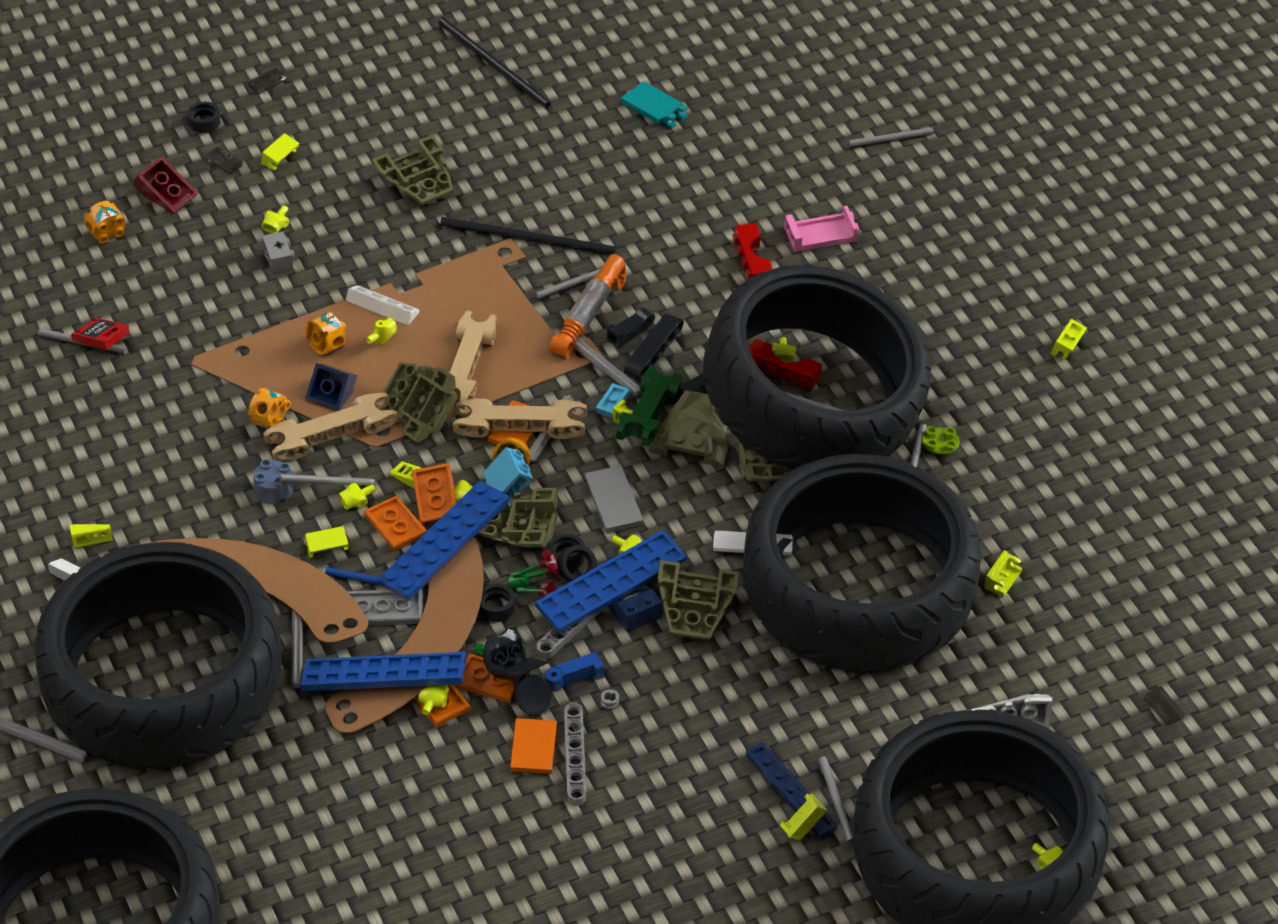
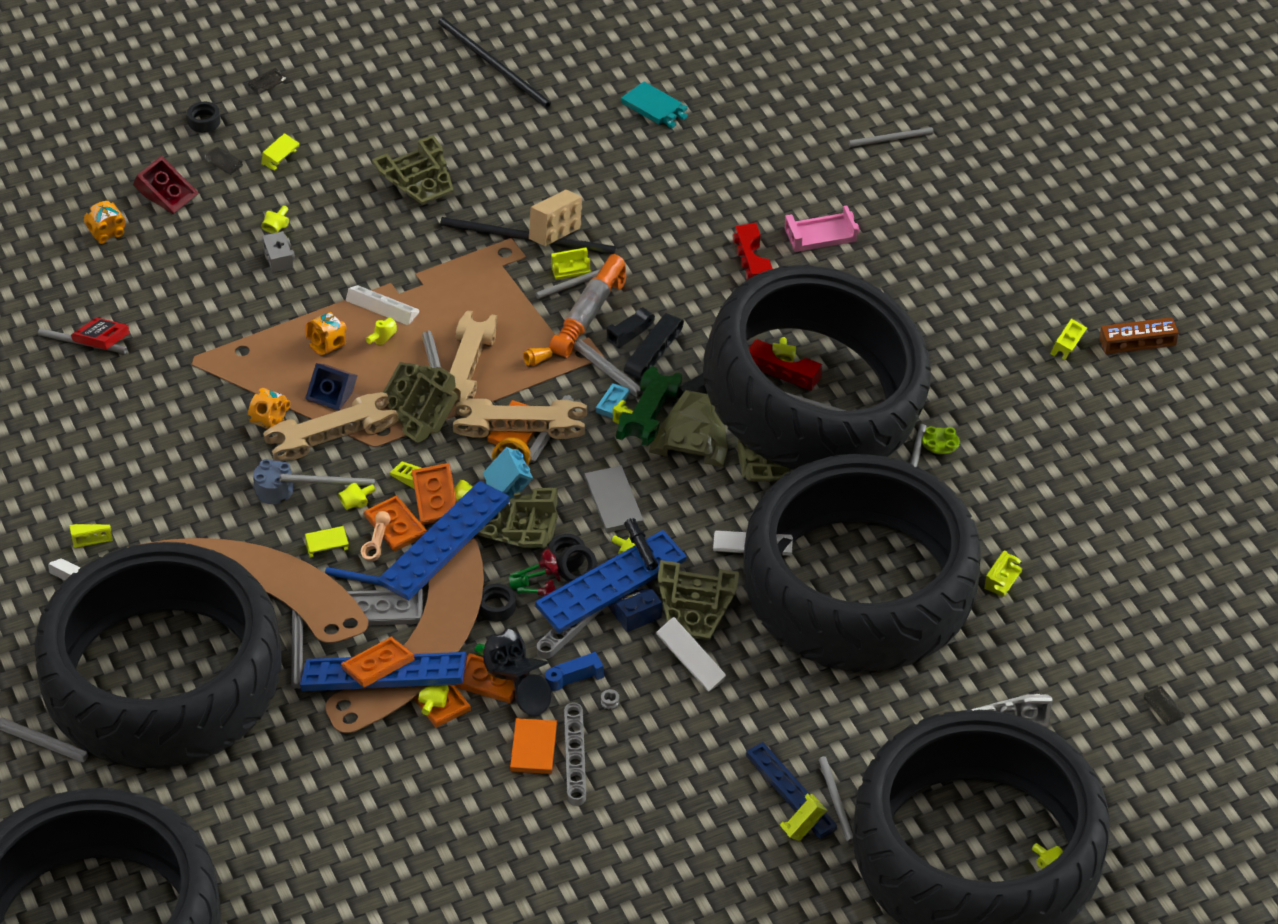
(377, 661): none -> orange tile
(382, 520): none -> light nougat piece
(430, 349): none -> light grey axle
(536, 355): none -> light orange cone
(555, 217): none -> tan brick
(570, 263): none -> neon yellow hinge
(637, 537): none -> black pin
(691, 654): none -> white slope
(1138, 335): none -> dark orange brick

